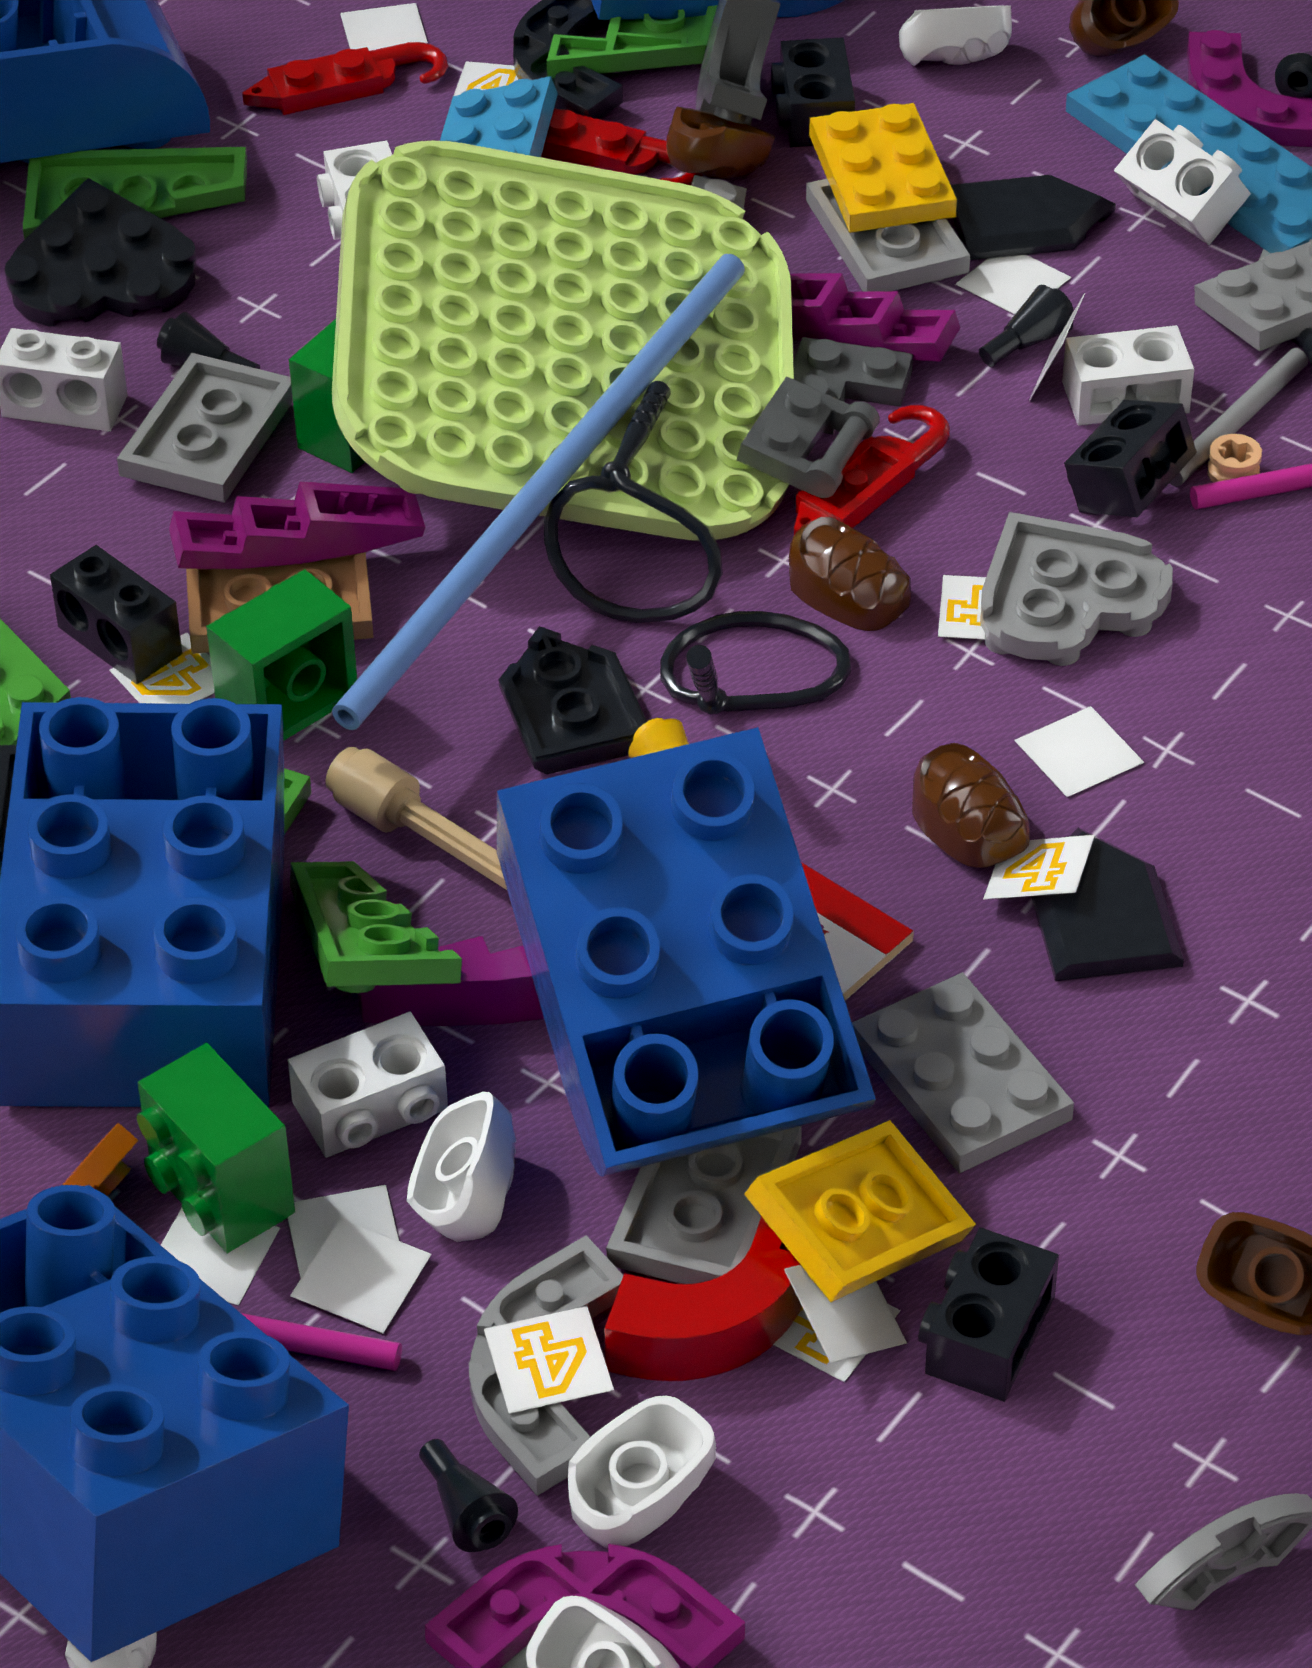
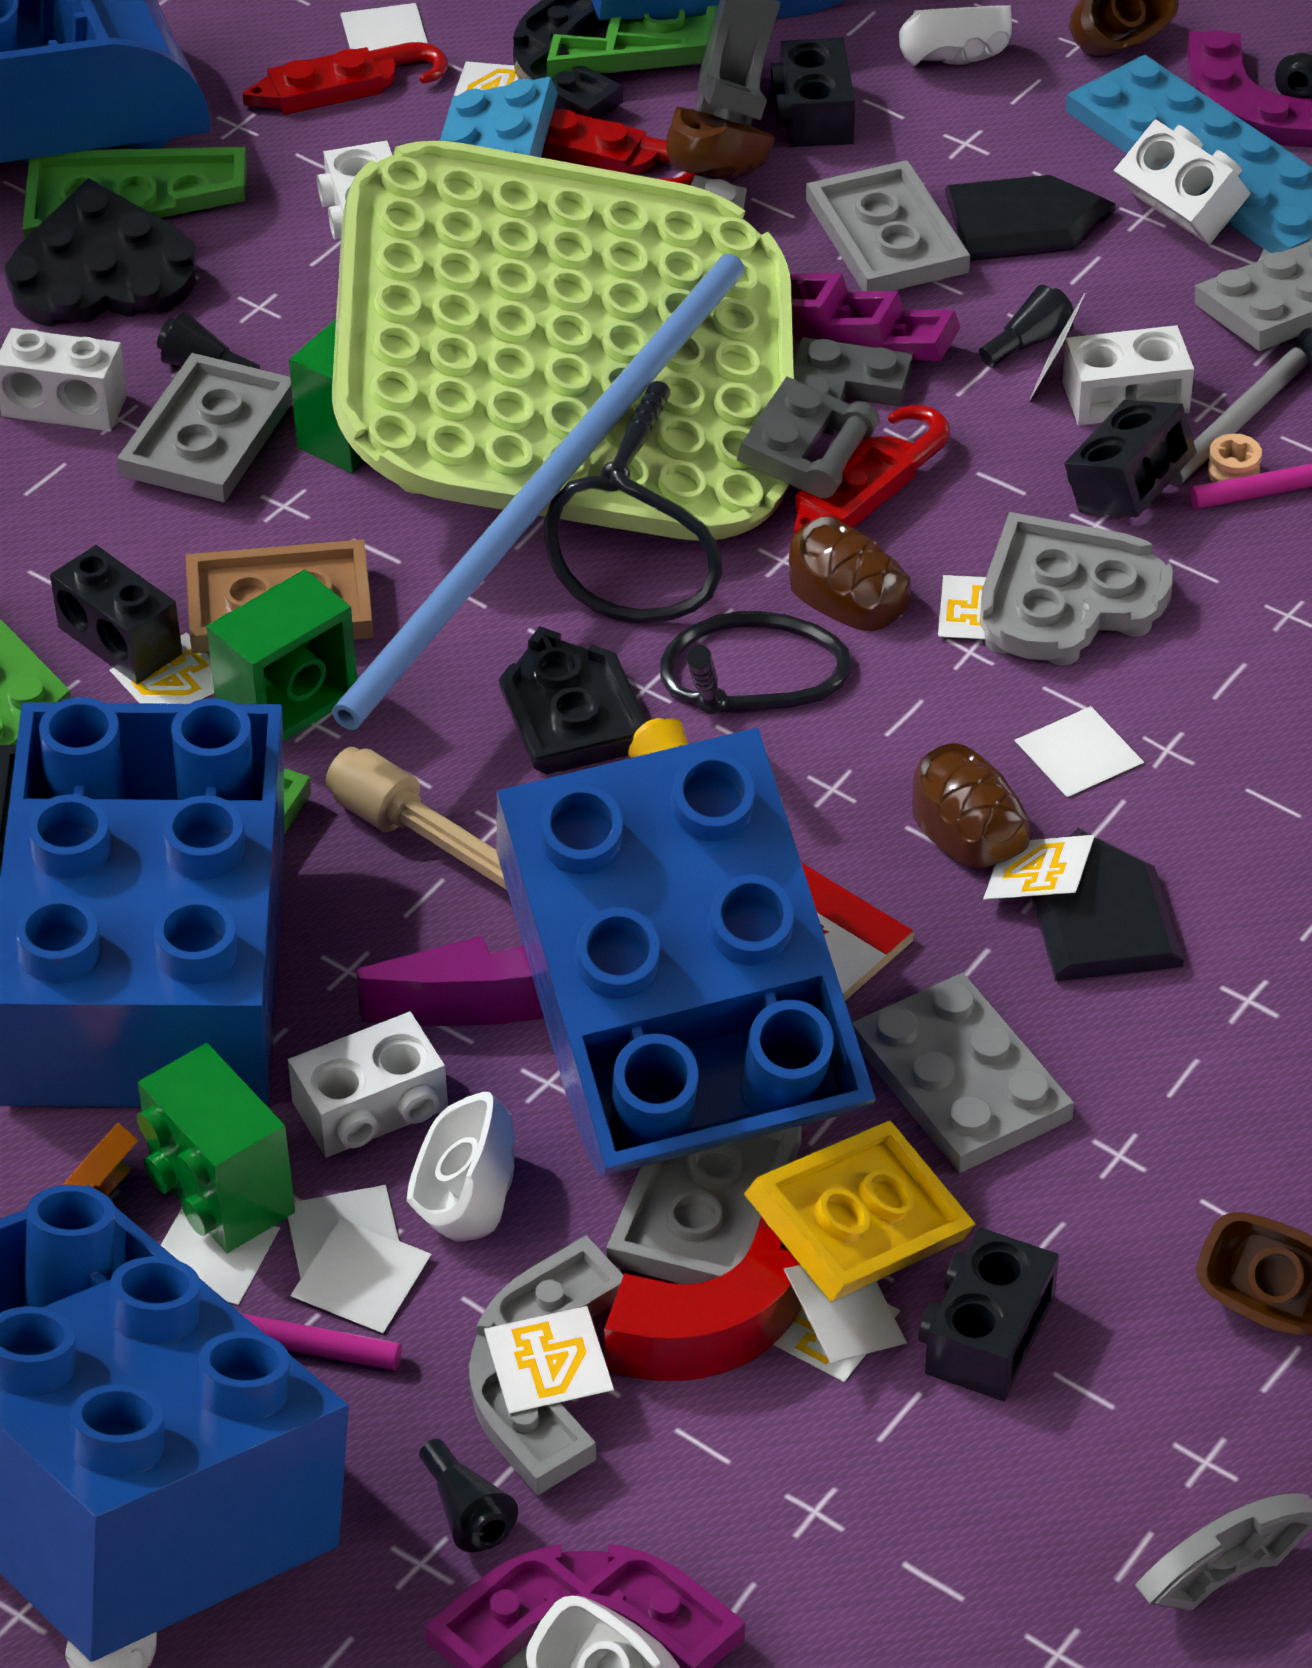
(316, 526): magenta slope -> none
(363, 936): bright green wing -> none
(639, 1470): white piece -> none
(882, 167): yellow plate -> none
(1010, 280): white sticker -> none

